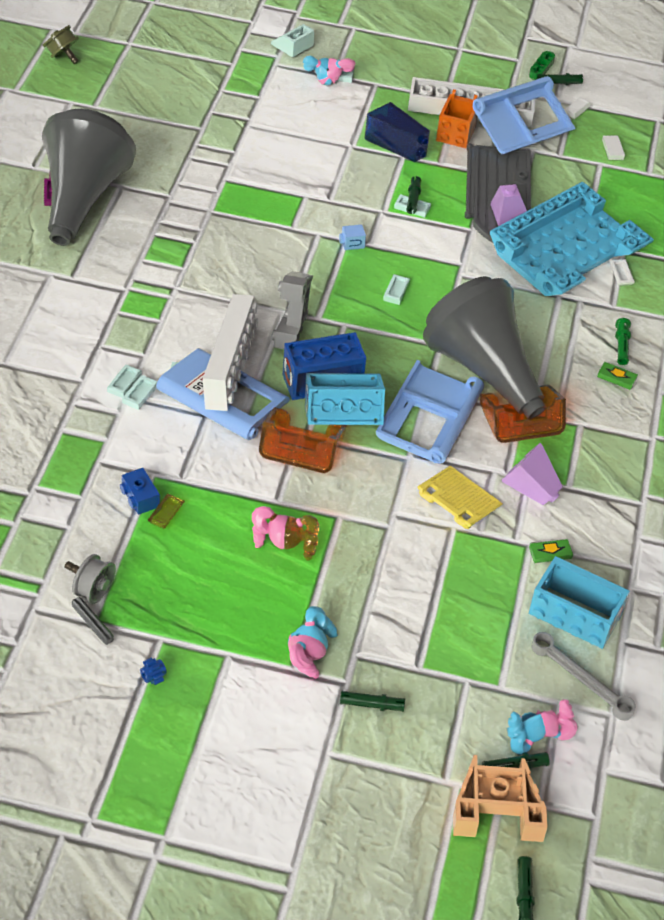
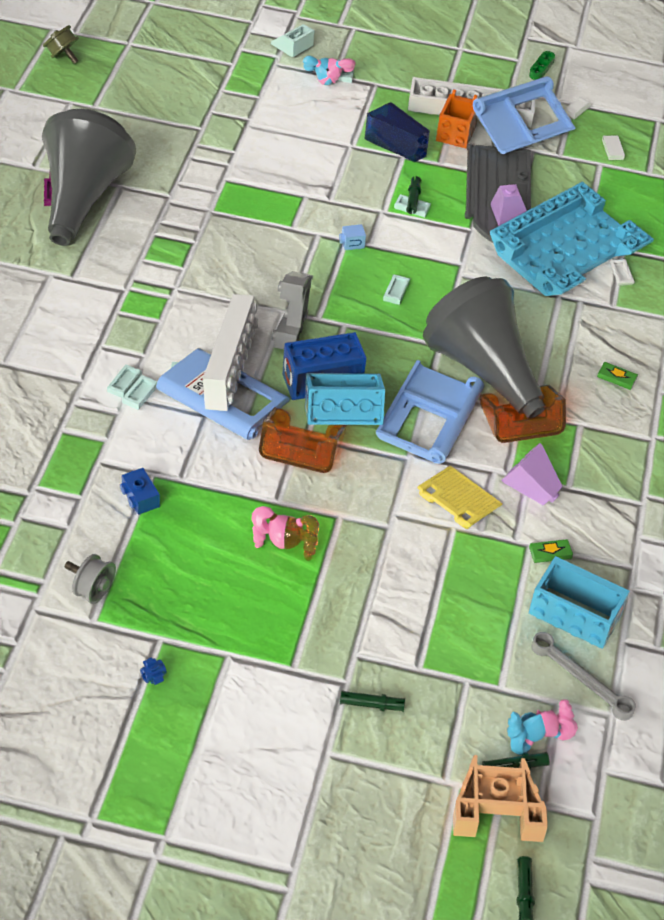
(92, 620): dark grey axle -> none
(165, 511): clear yellow tile -> none
(310, 641): hair -> none
(564, 79): dark green pin -> none
(623, 336): green pin -> none

